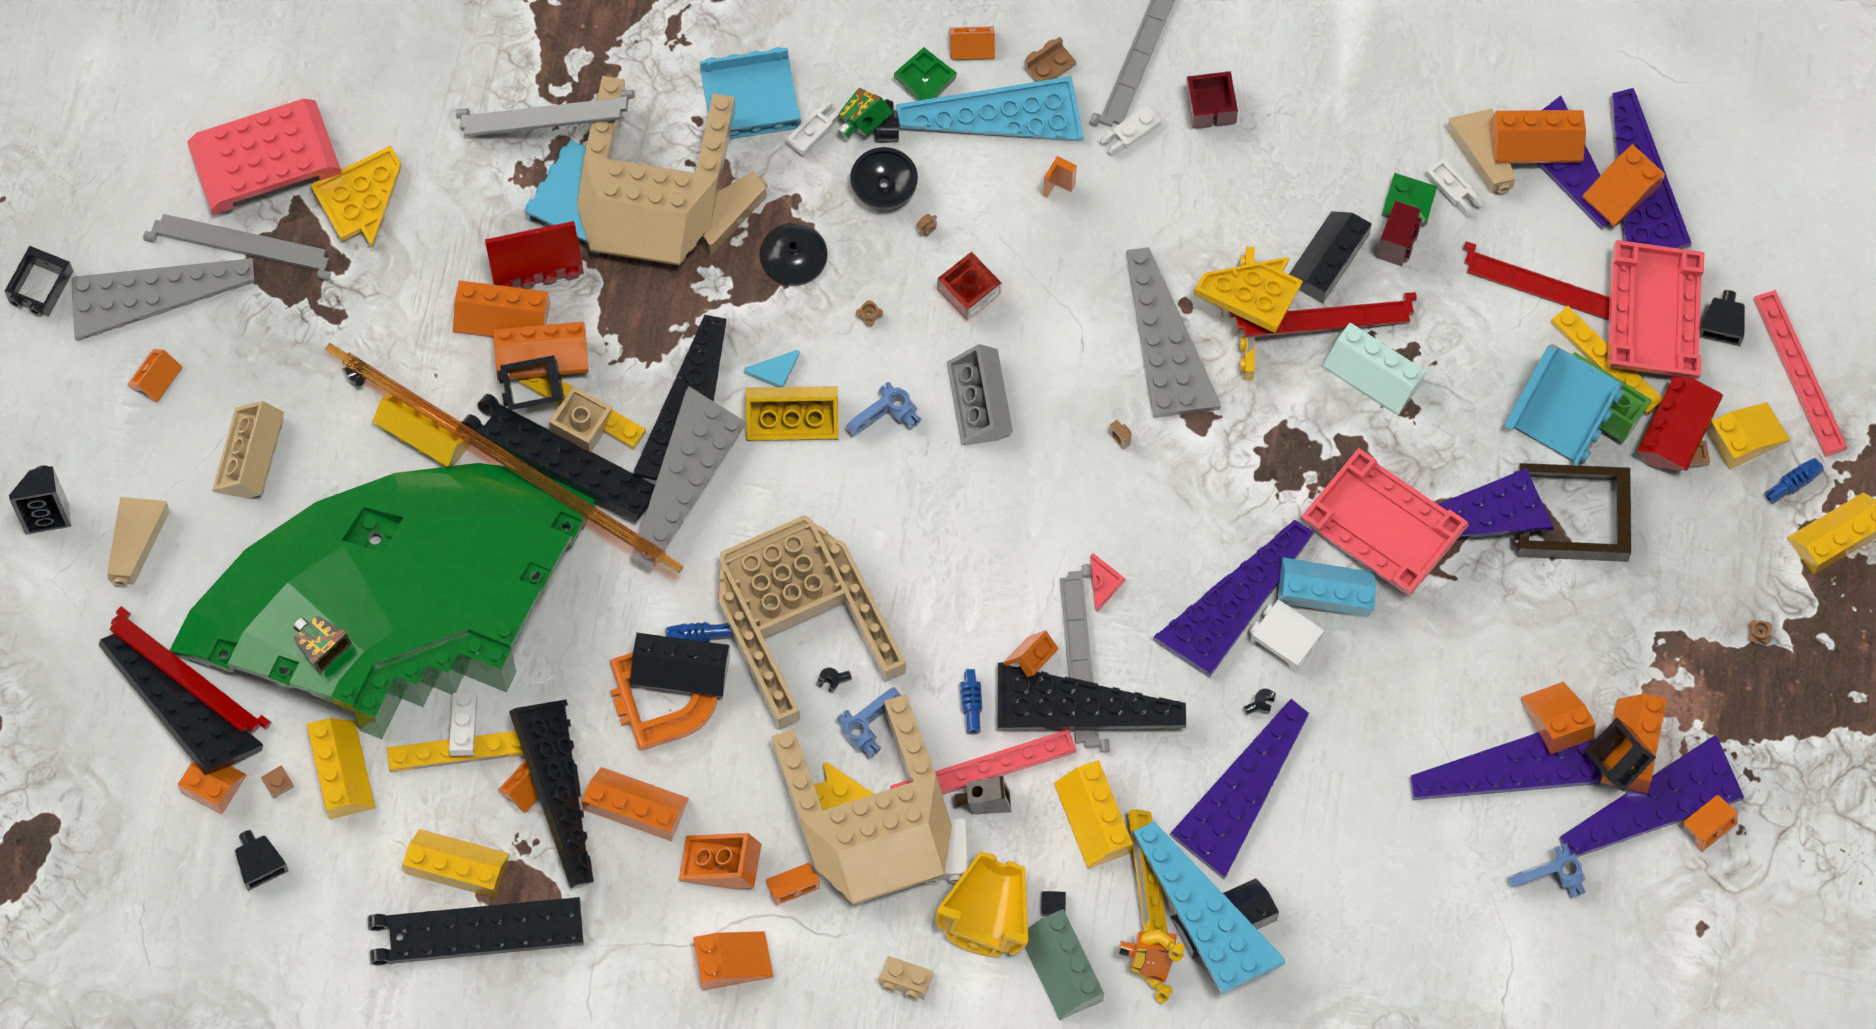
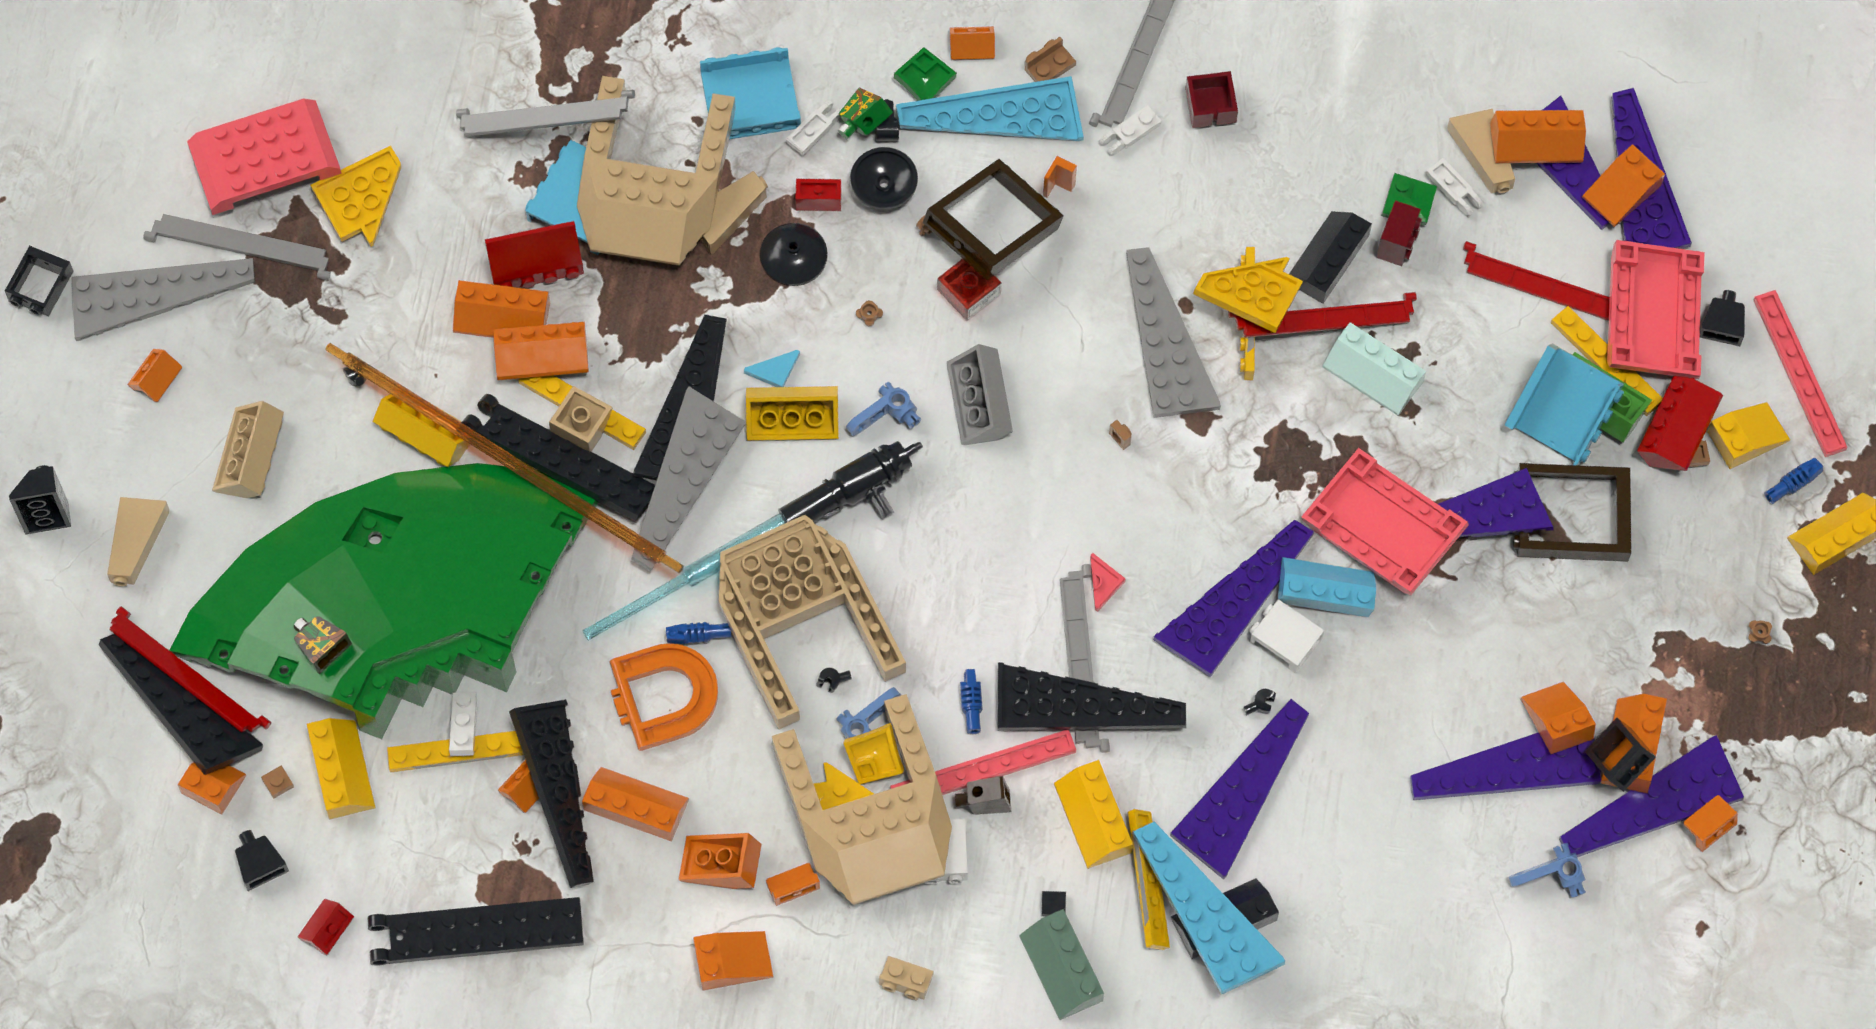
(326, 925): none -> red panel
(455, 863): yellow slope -> none
(554, 376): black window -> none
(679, 665): black slope -> none
(818, 194): none -> red panel
(848, 485): none -> piece
(874, 754): none -> yellow plate
(970, 247): none -> dark brown window
(987, 908): yellow cone -> none
(1033, 652): orange panel -> none
(1152, 958): torso -> none

